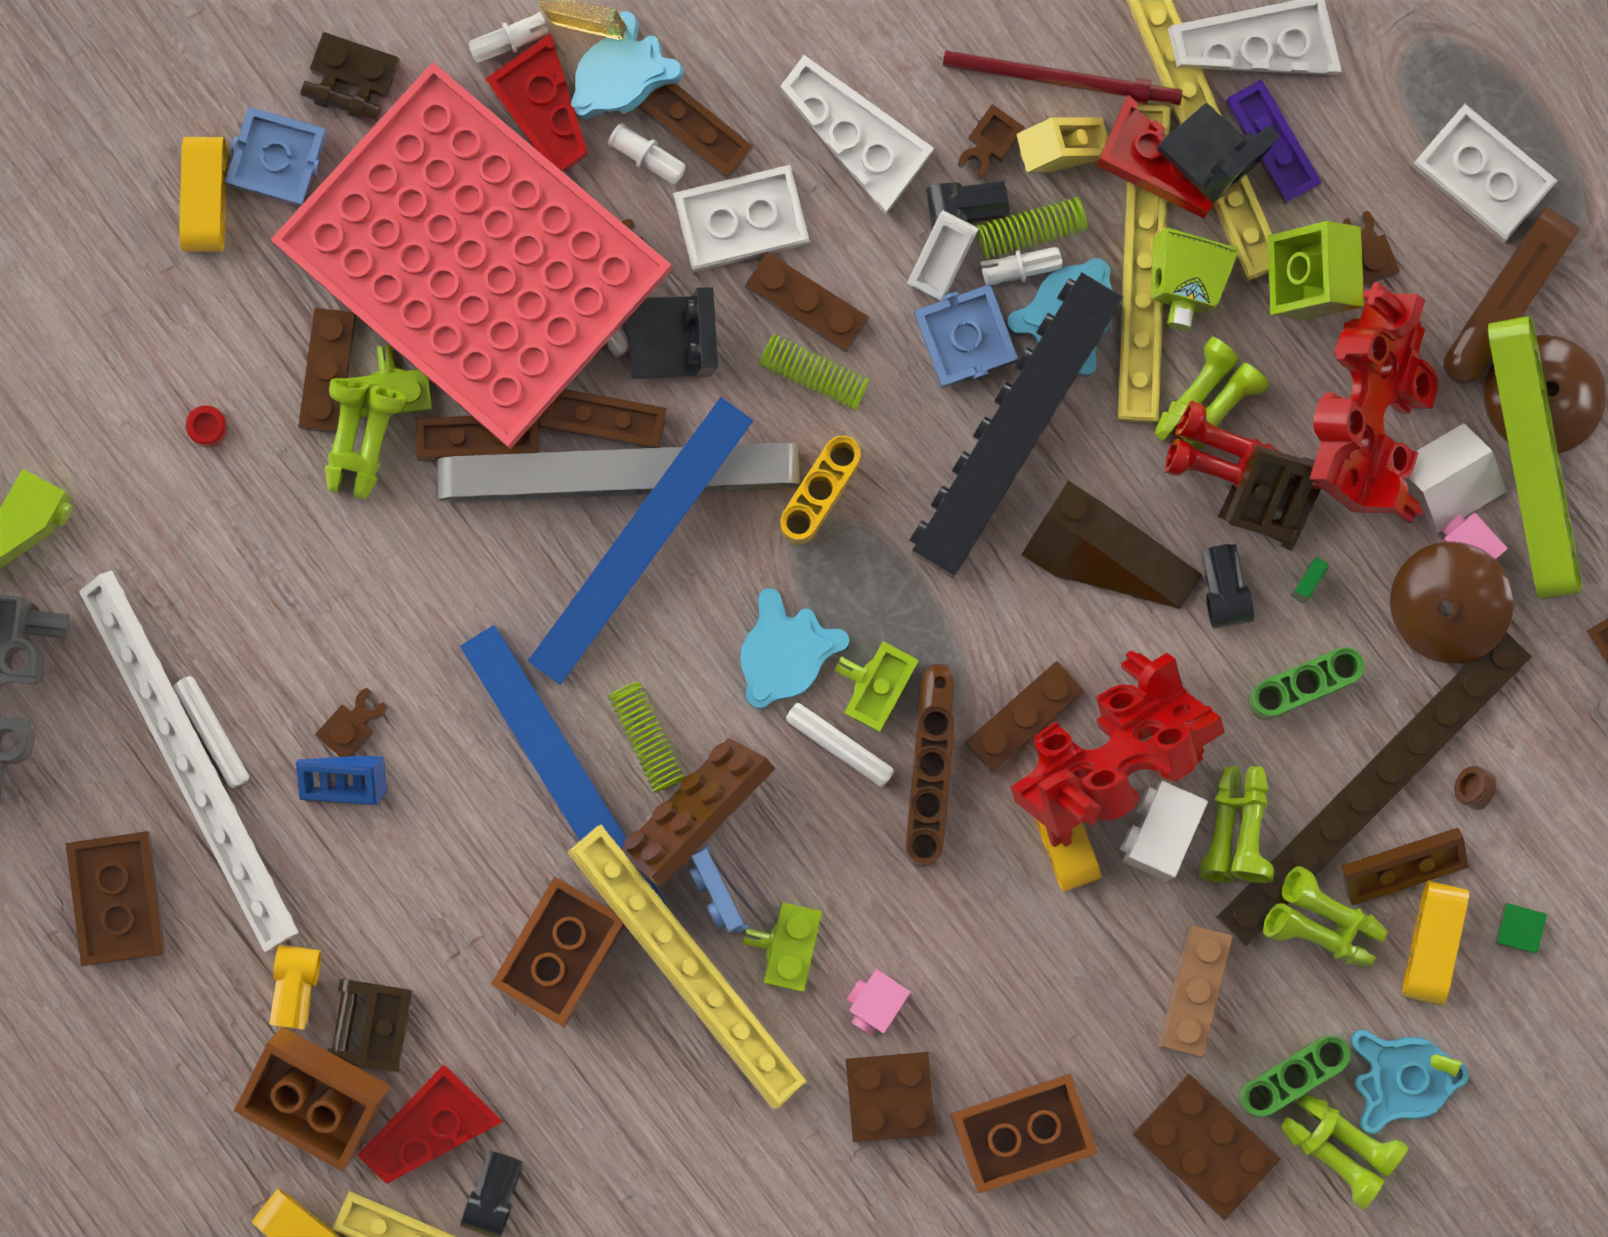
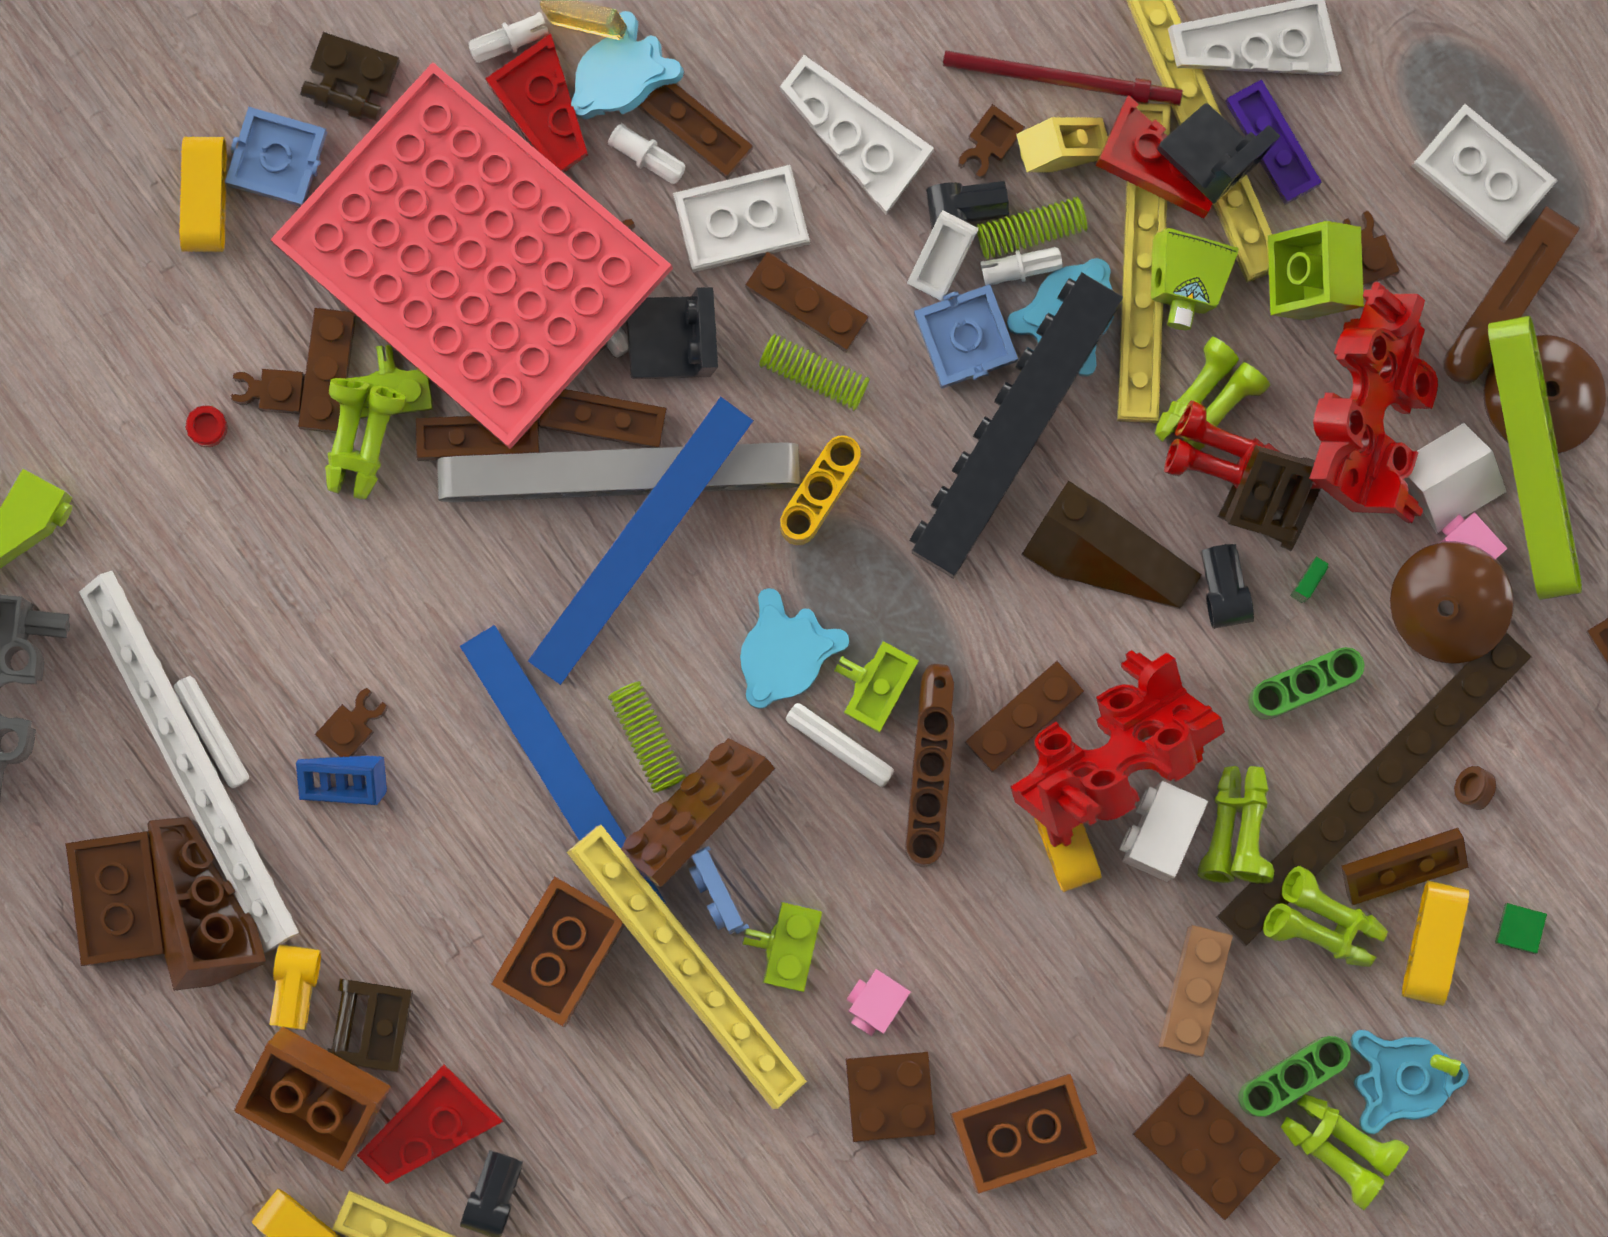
(200, 919): none -> reddish brown wedge
(277, 390): none -> reddish brown plate

